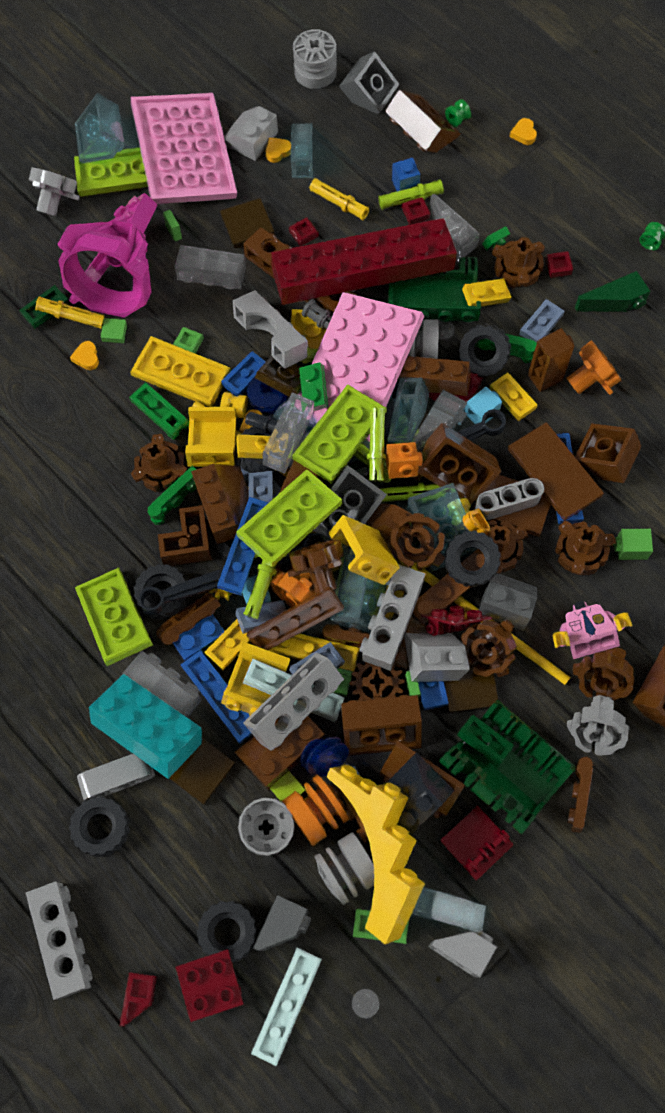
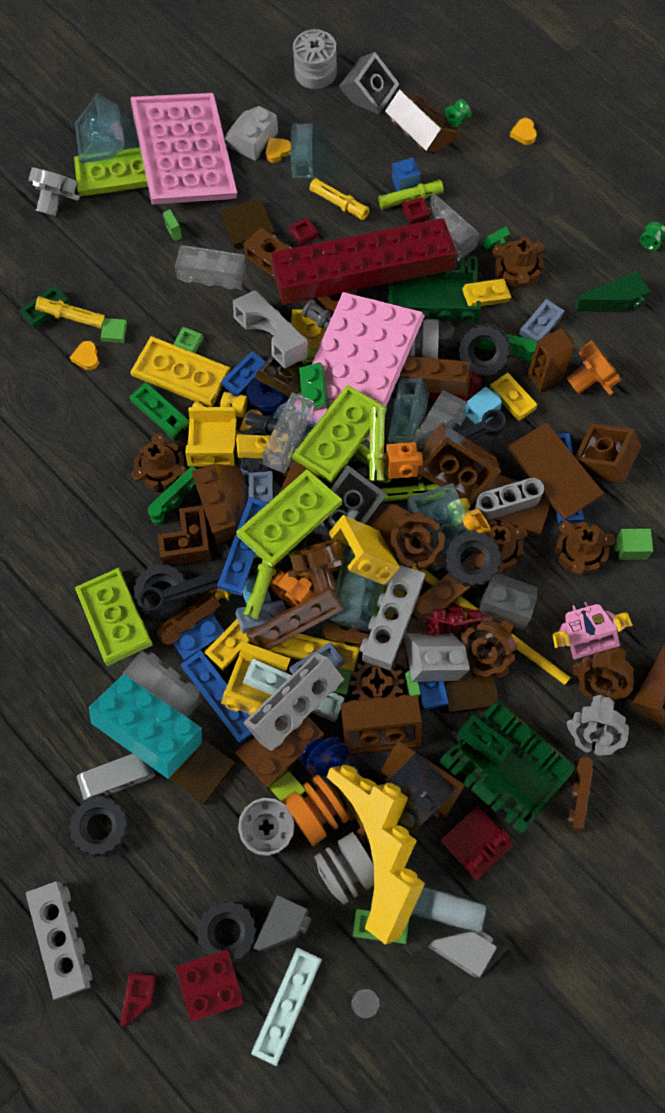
(118, 244): dark pink plate -> none
(559, 264): dark red plate -> none

